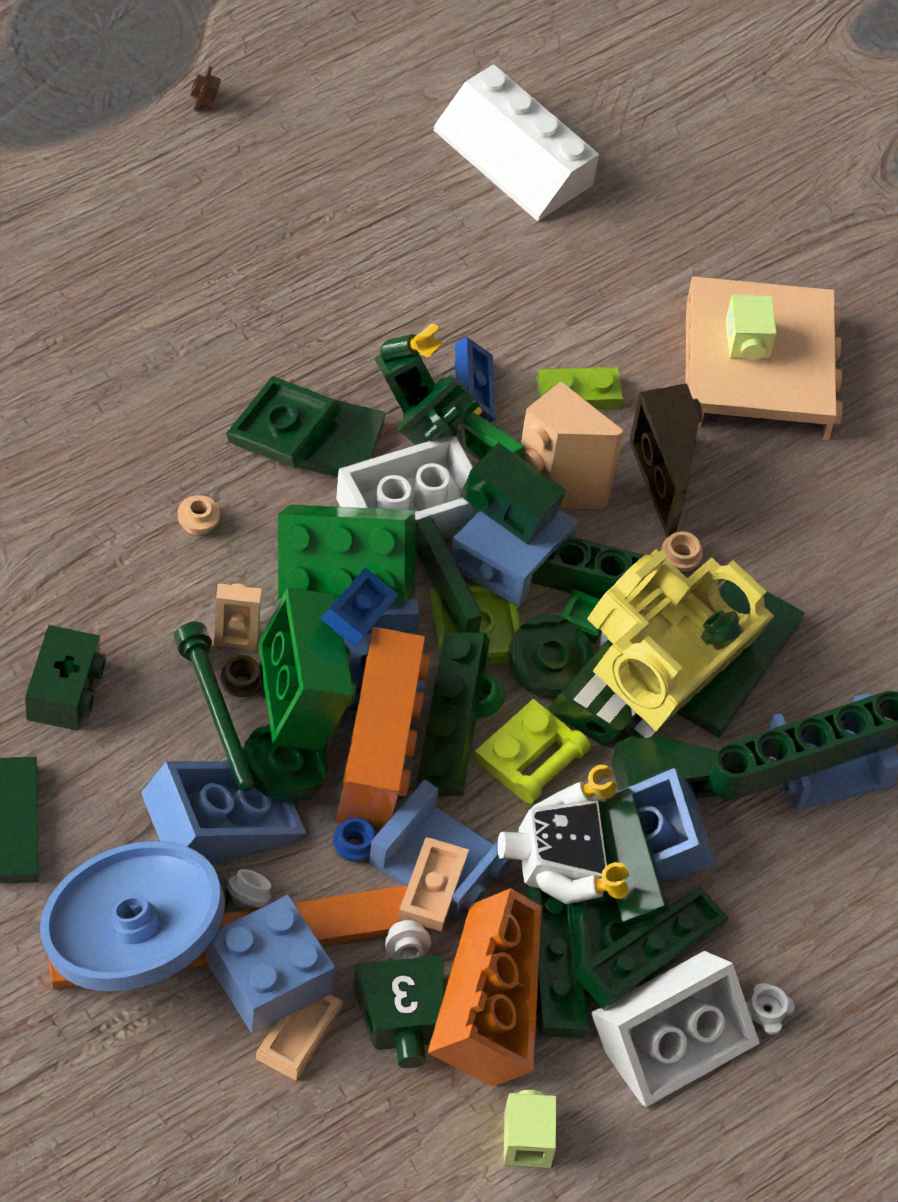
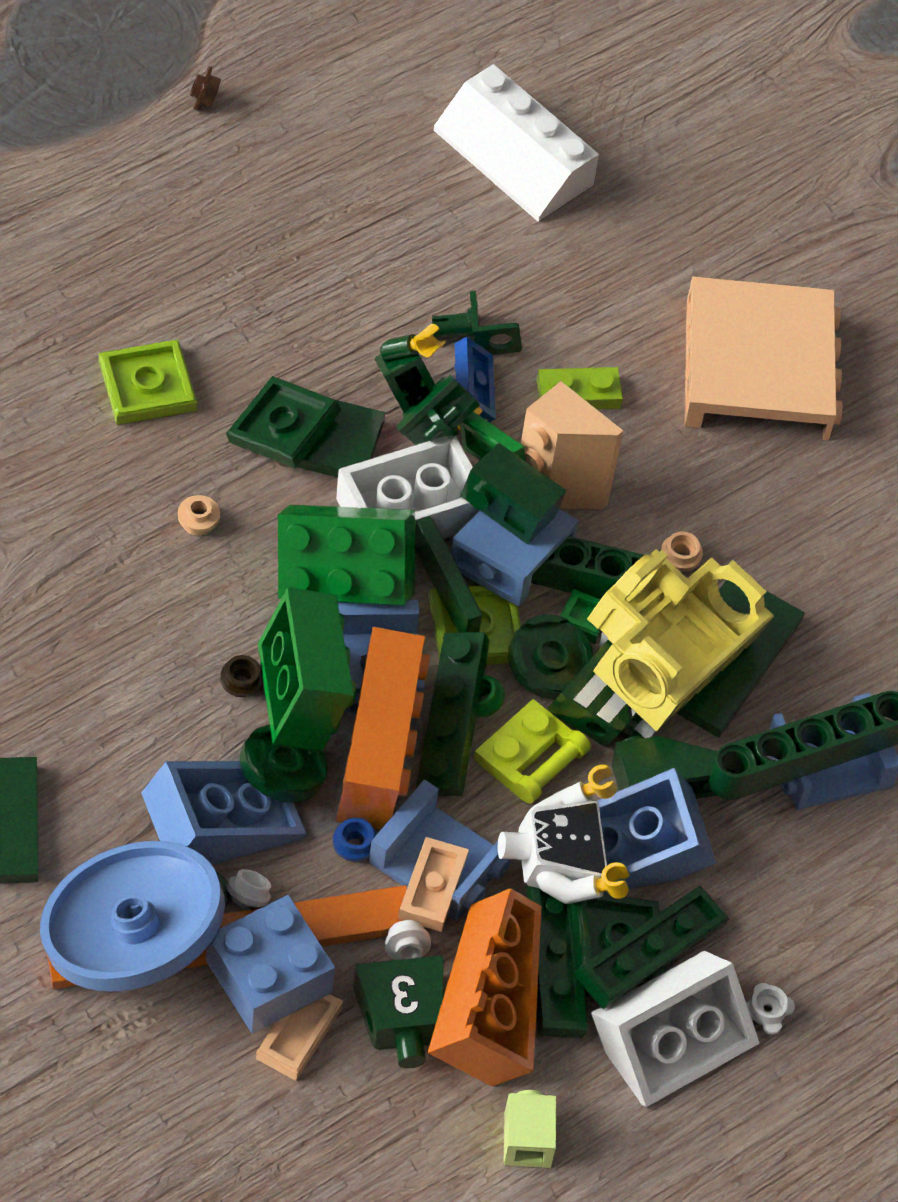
(64, 678): dark green brick -> none
(147, 382): none -> lime tile
(194, 644): dark green piece -> none
(237, 616): light nougat plate -> none
(359, 607): blue plate -> none
(469, 325): none -> dark green bracket
(629, 844): tile -> none
(664, 447): dark brown slope -> none
(721, 629): dark green plate -> none
(750, 327): yellowish green brick -> none

